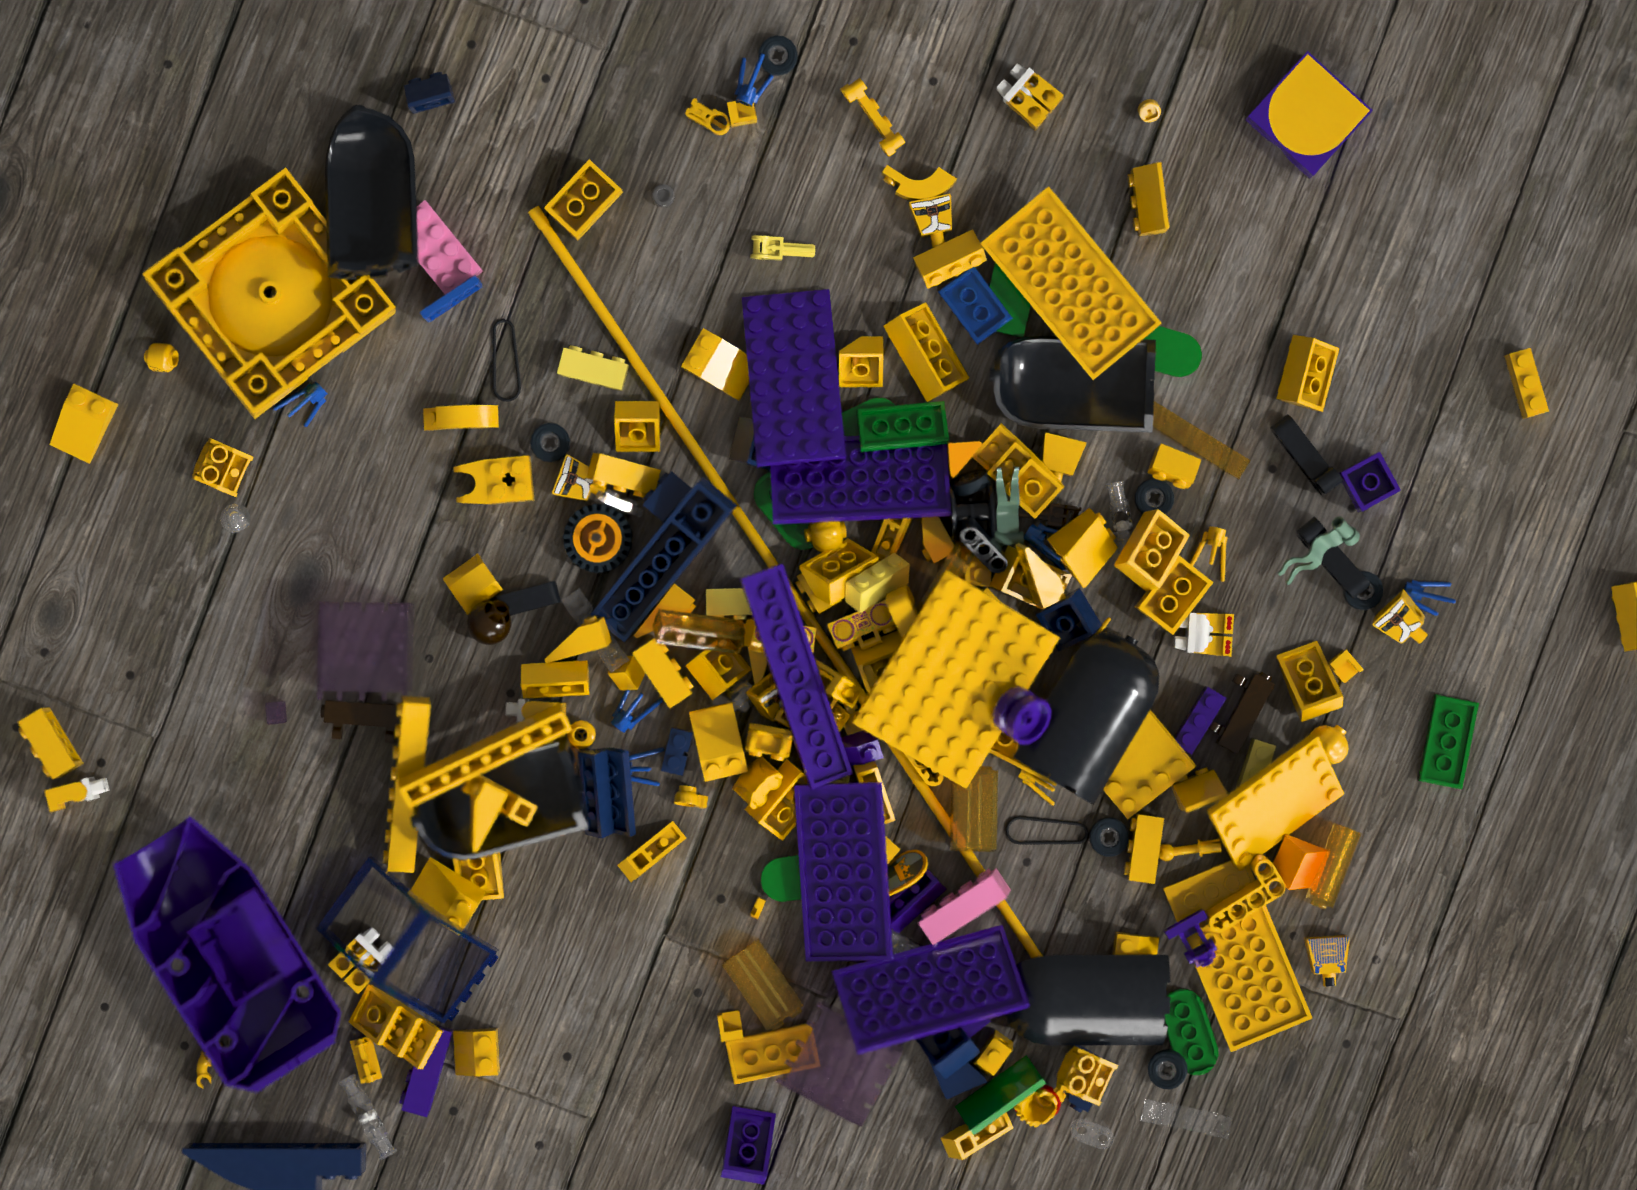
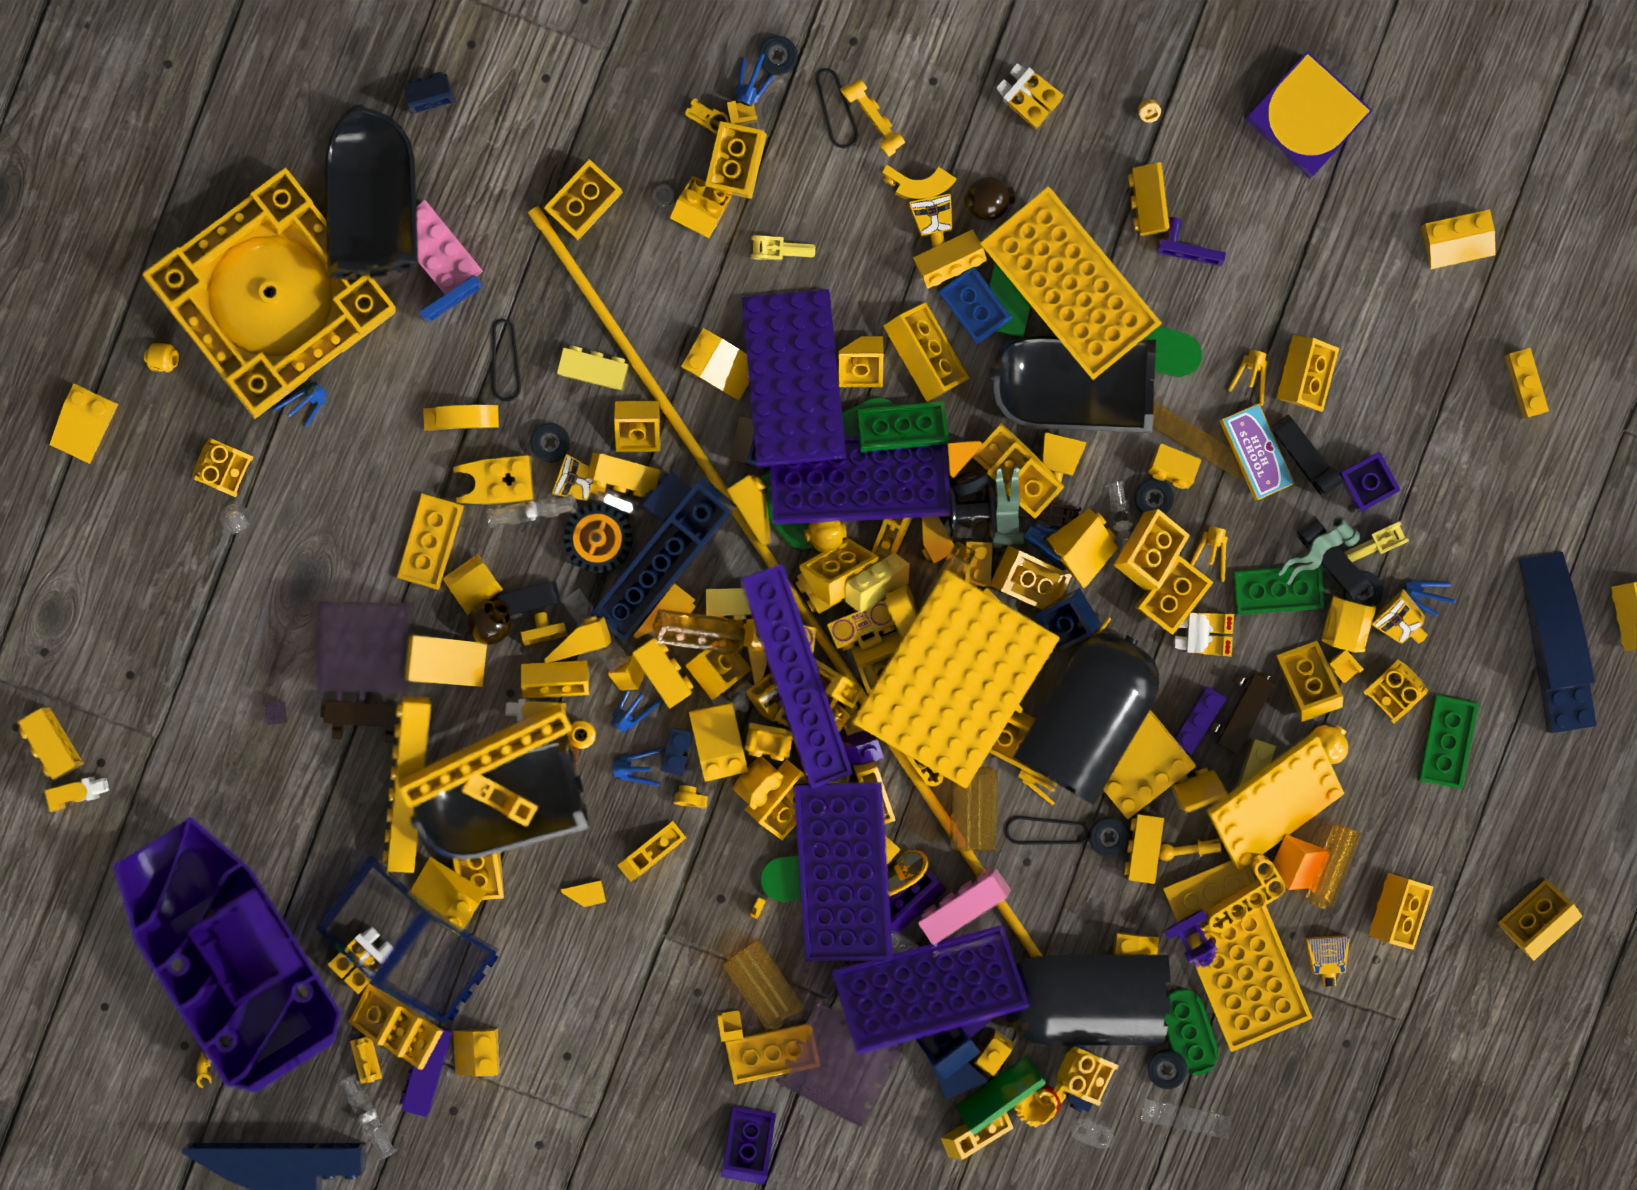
(430, 541): none -> yellow tile
(445, 661): none -> yellow tile
(485, 805): yellow slope -> none
(544, 631): none -> yellow tile
(546, 508): none -> clear piece
(586, 894): none -> yellow tile
(607, 791): dark blue slope -> none
(700, 207): none -> yellow slope
(736, 159): none -> yellow slope
(752, 503): none -> yellow slope
(826, 114): none -> black piece
(978, 537): black beam -> none
(989, 198): none -> dark brown brick
(1021, 715): dark purple wheel -> none
(1042, 582): yellow slope -> none
(1172, 248): none -> dark purple piece
(1255, 362): none -> yellow plant
(1257, 452): none -> tile
(1268, 592): none -> green tile
(1348, 624): none -> yellow slope
(1381, 541): none -> light yellow connector
(1397, 690): none -> yellow slope
(1400, 911): none -> yellow slope
(1459, 239): none -> yellow slope
(1540, 919): none -> yellow slope
(1558, 643): none -> dark blue slope

